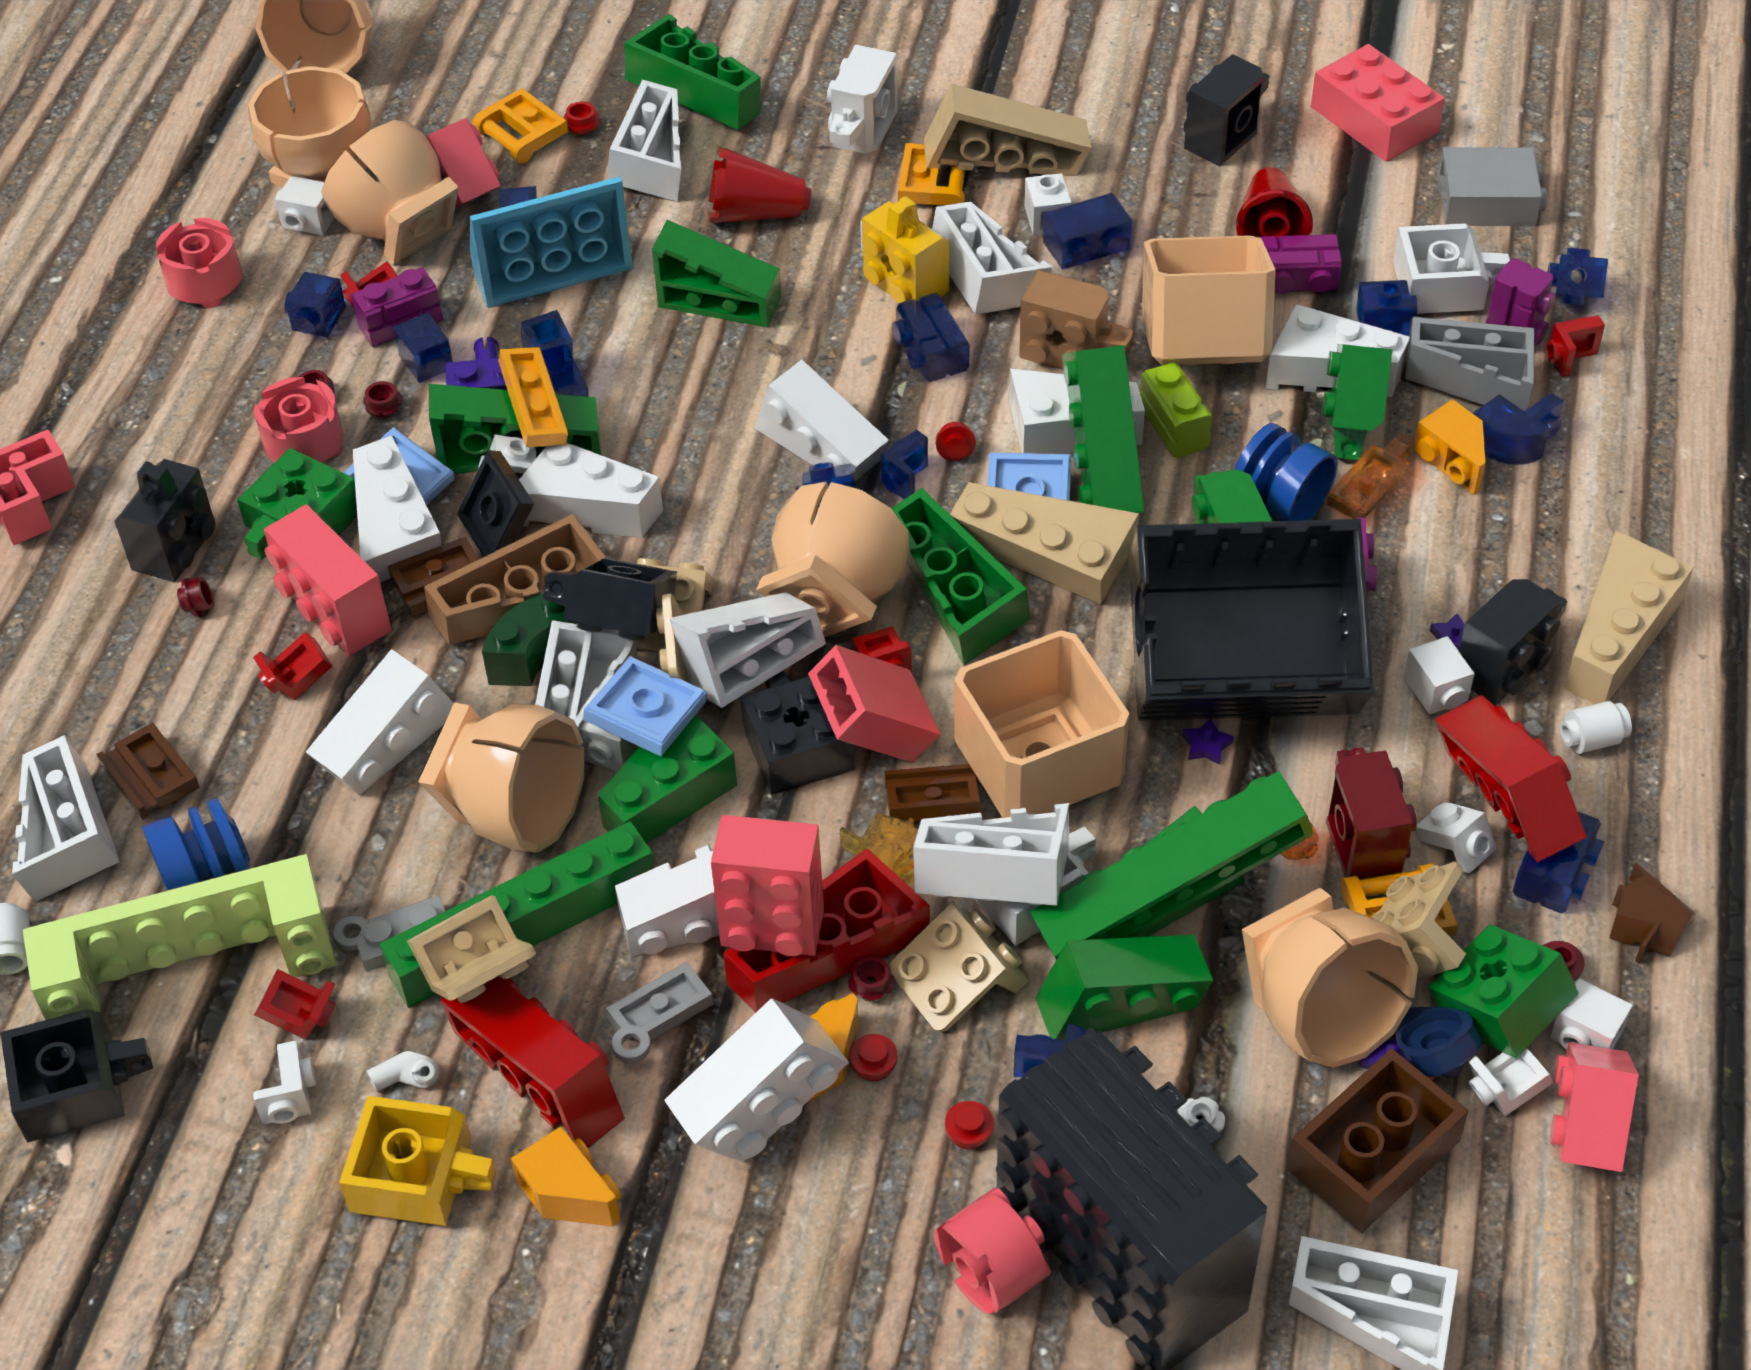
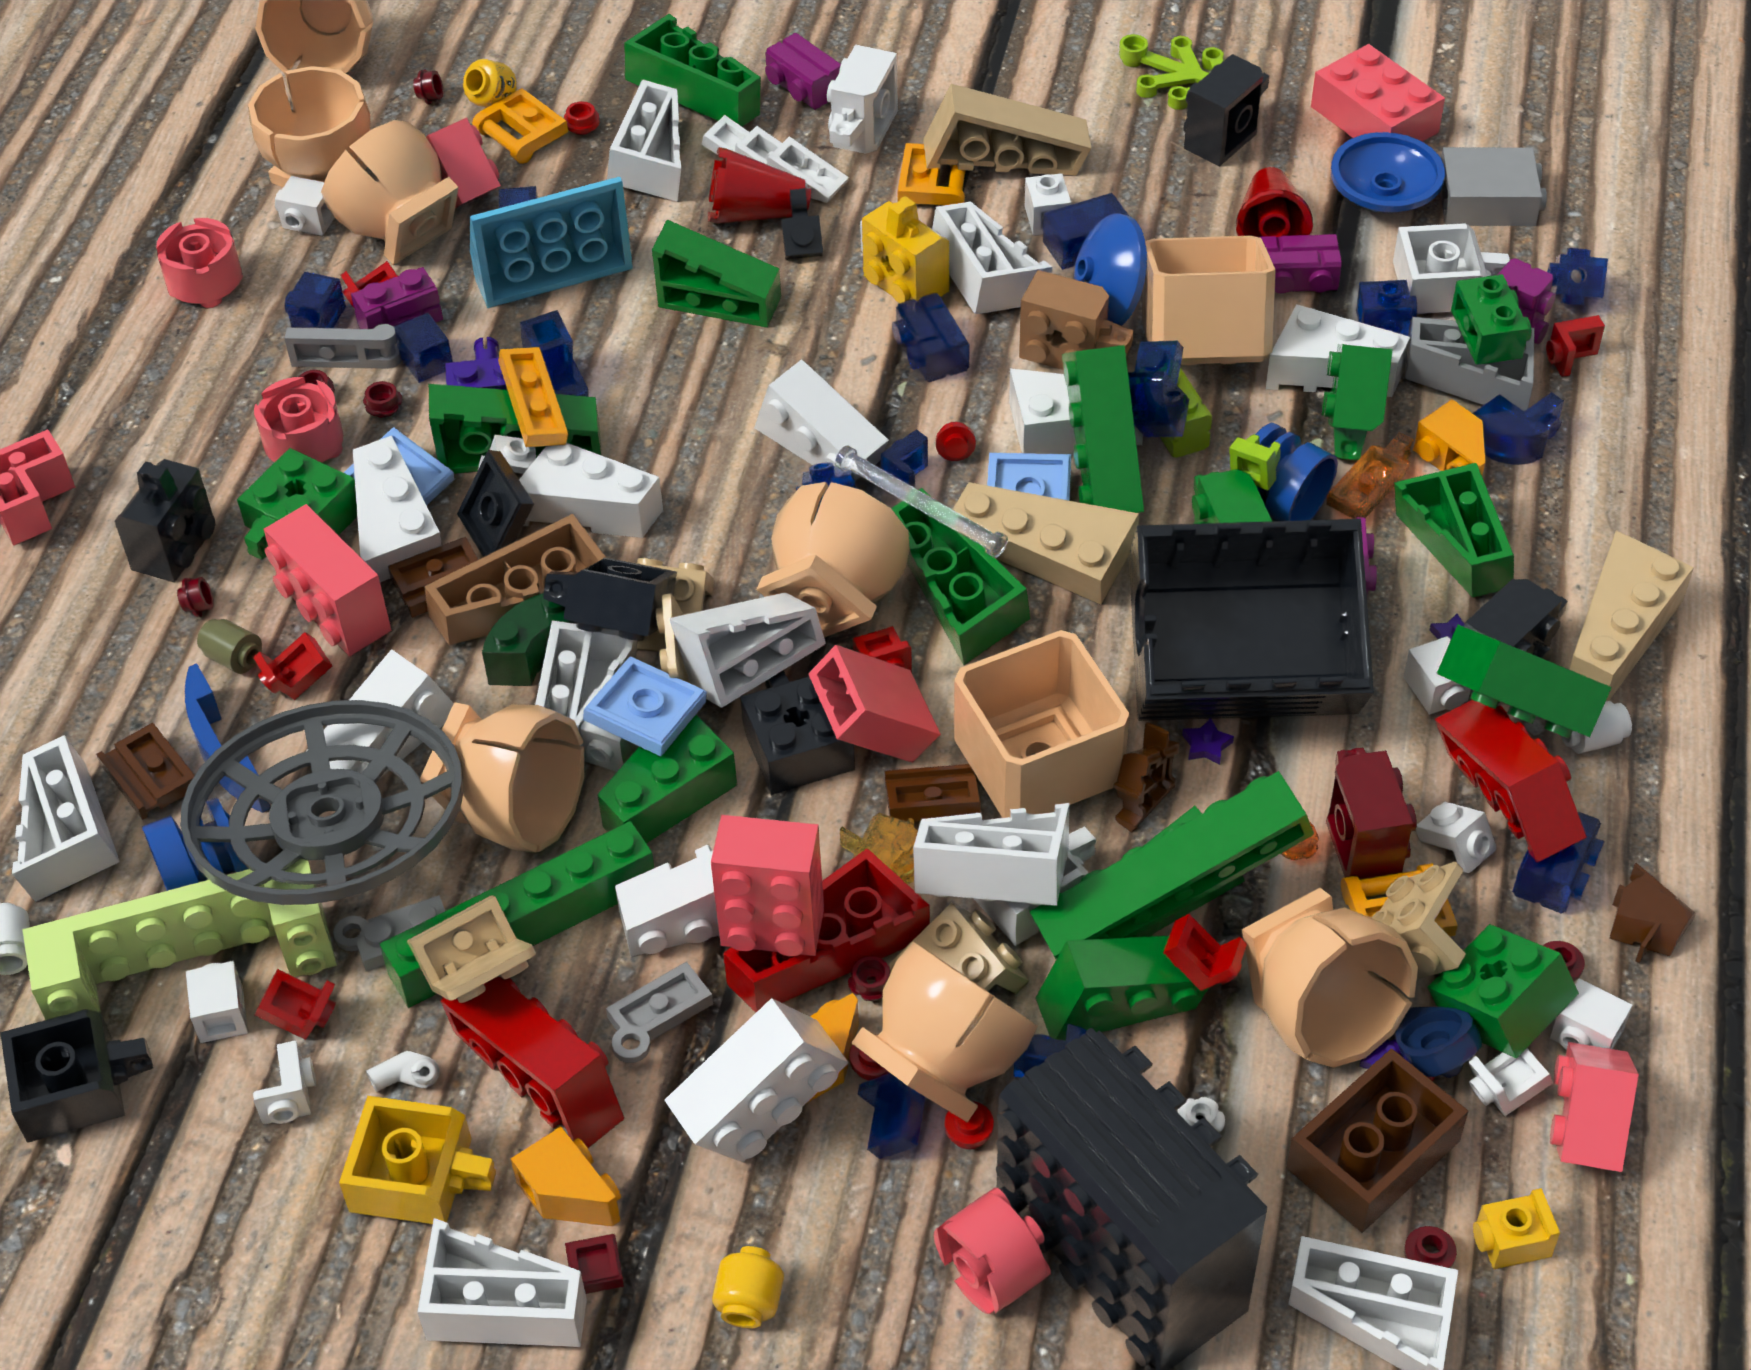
(202, 712): none -> blue slope
(216, 1001): none -> white brick
(229, 645): none -> olive brick
(297, 807): none -> dark grey dish
(343, 347): none -> light grey plate
(428, 86): none -> dark red plate
(488, 82): none -> yellow head
(496, 1294): none -> white wedge
(597, 1261): none -> dark red tile
(748, 1287): none -> yellow head
(786, 156): none -> white slope
(801, 69): none -> magenta brick
(801, 232): none -> black plate
(895, 1116): none -> clear blue bracket
(943, 1031): none -> light nougat plate
(993, 542): none -> clear bar
(1117, 261): none -> blue dish
(1134, 52): none -> lime plant
(1145, 776): none -> reddish brown piece
(1156, 399): none -> clear blue brick
(1201, 956): none -> red bracket
(1255, 460): none -> lime tile
(1387, 172): none -> blue dish
(1431, 1236): none -> dark red plate
(1459, 526): none -> green wedge
(1490, 319): none -> green brick
(1512, 1245): none -> yellow brick
(1523, 682): none -> green wedge

